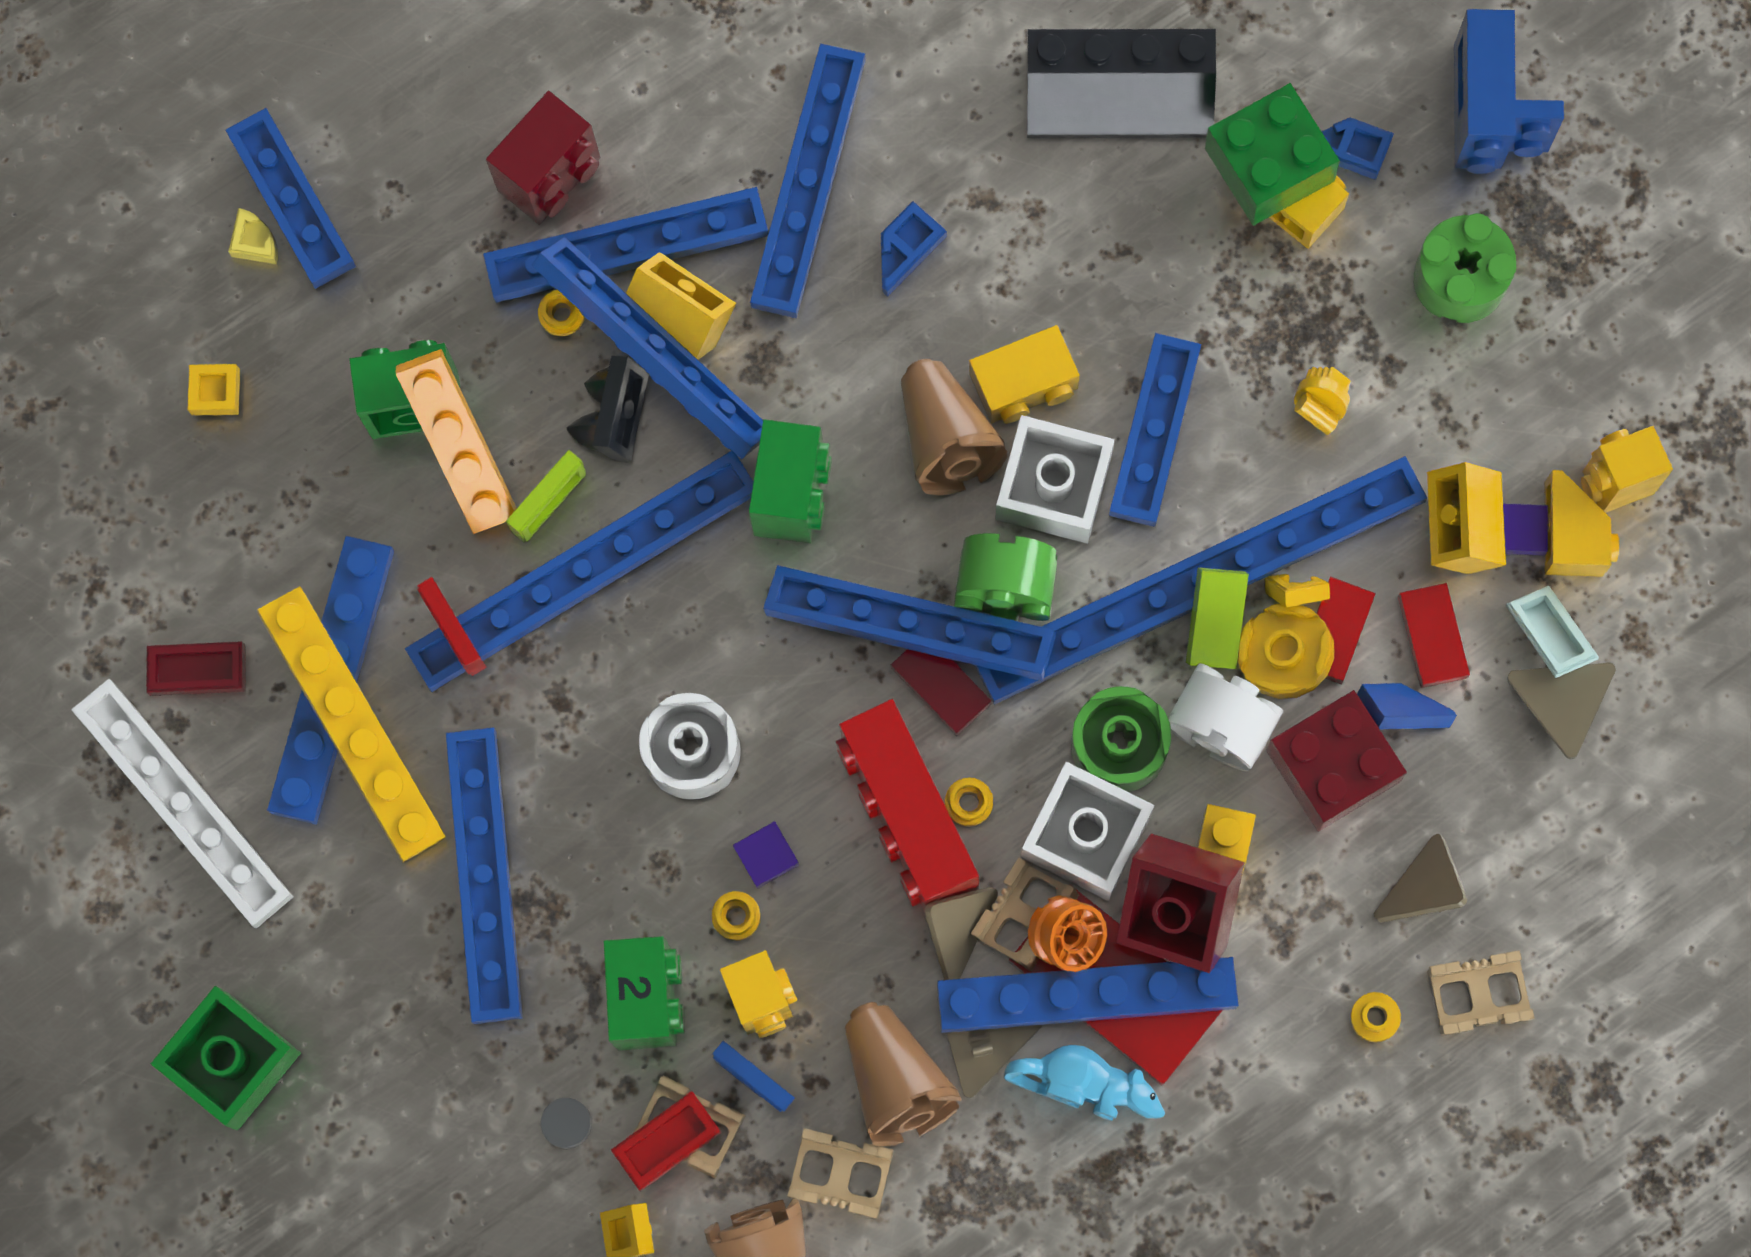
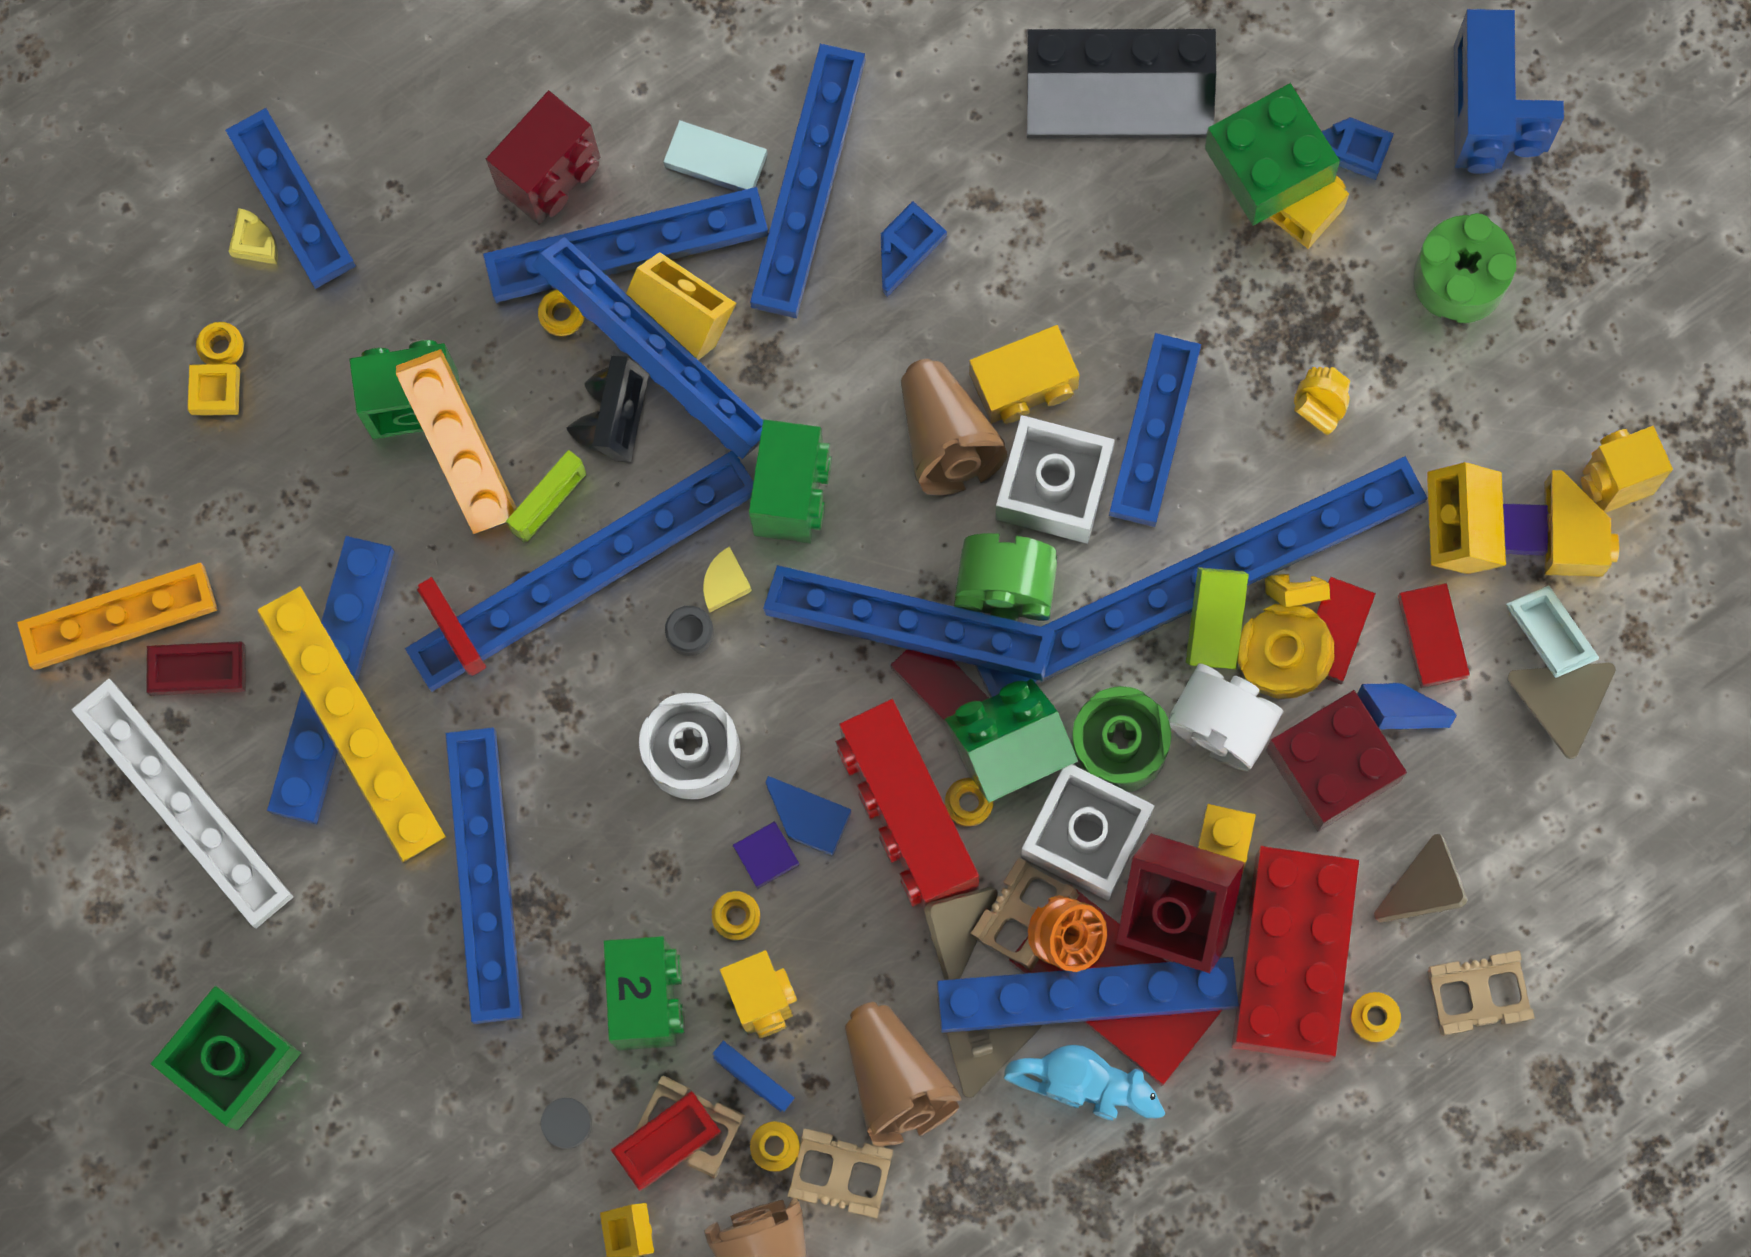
(117, 616): none -> light orange plate
(211, 335): none -> yellow plate
(689, 630): none -> dark grey tile
(715, 157): none -> light aqua tile
(724, 581): none -> light yellow tile
(786, 1157): none -> yellow plate
(808, 816): none -> blue tile
(1010, 739): none -> brick
(1295, 954): none -> red brick

